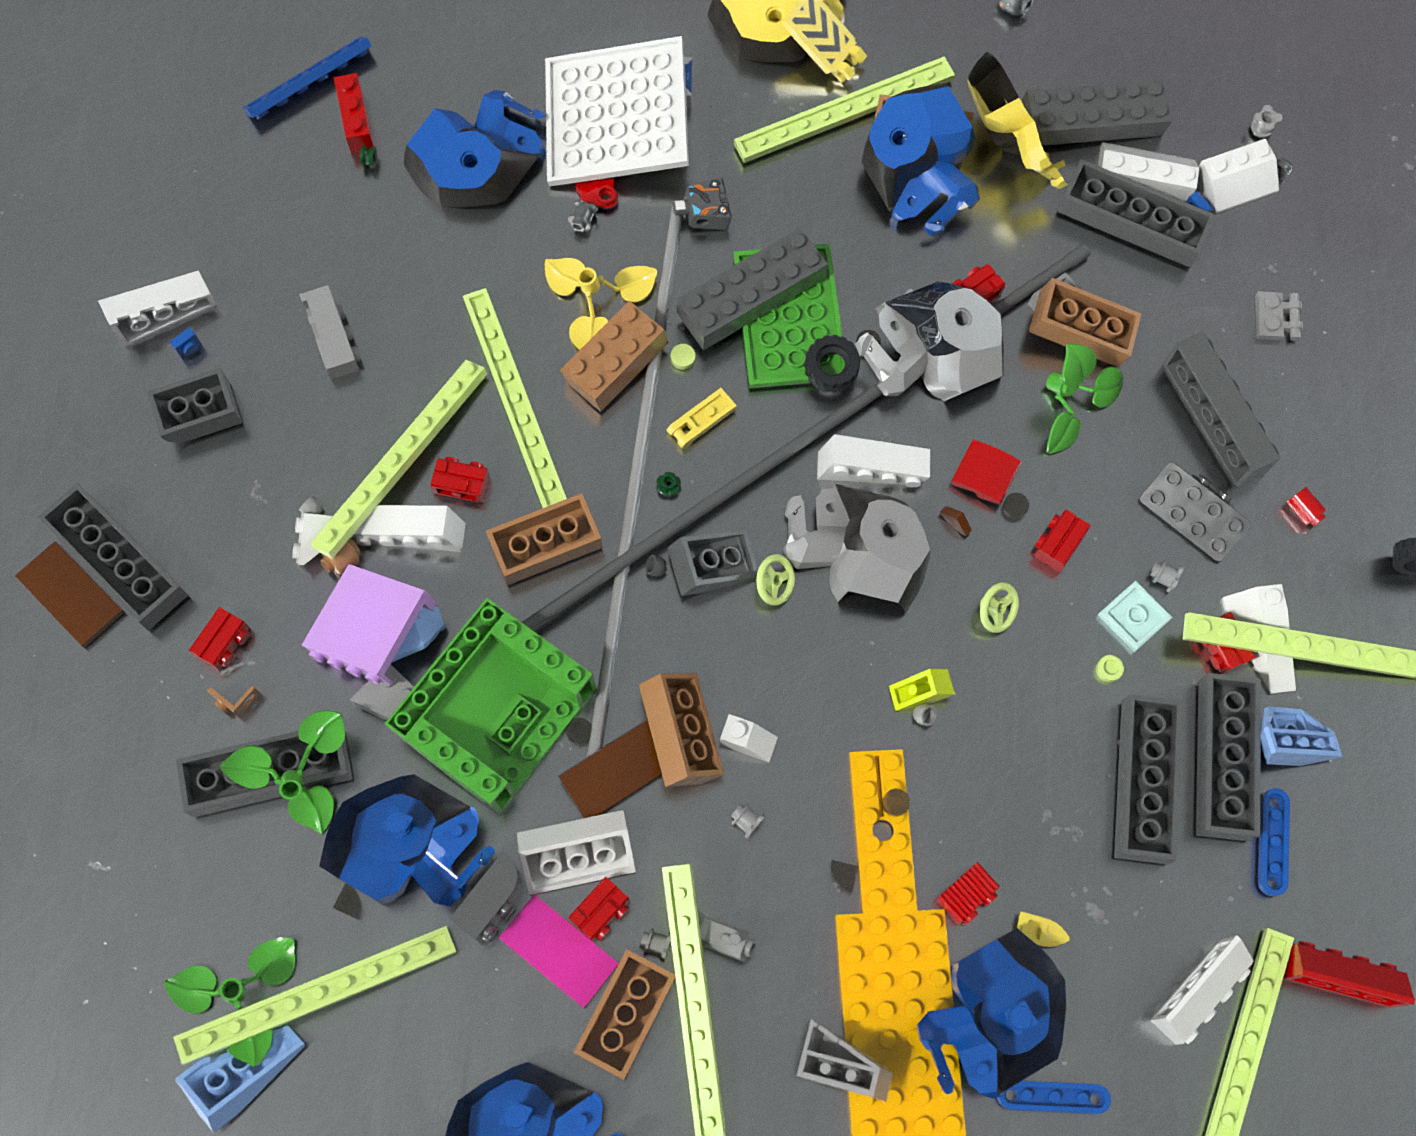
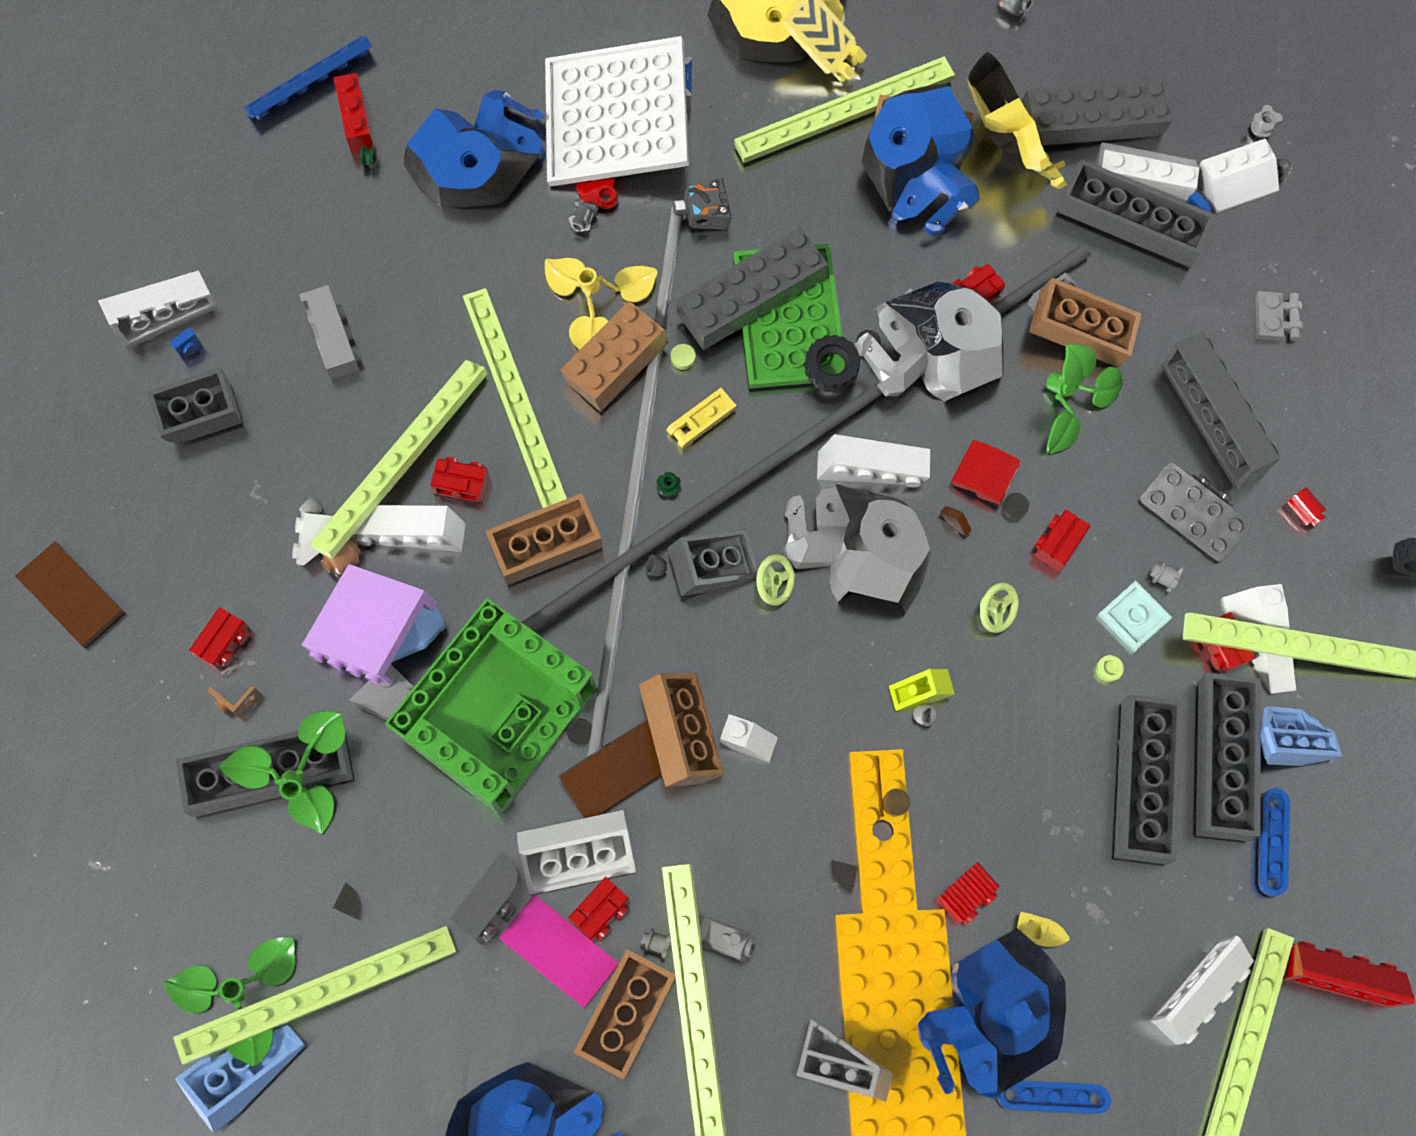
(112, 556): dark grey brick -> none
(403, 833): blue piece -> none
(747, 819): light grey brick -> none

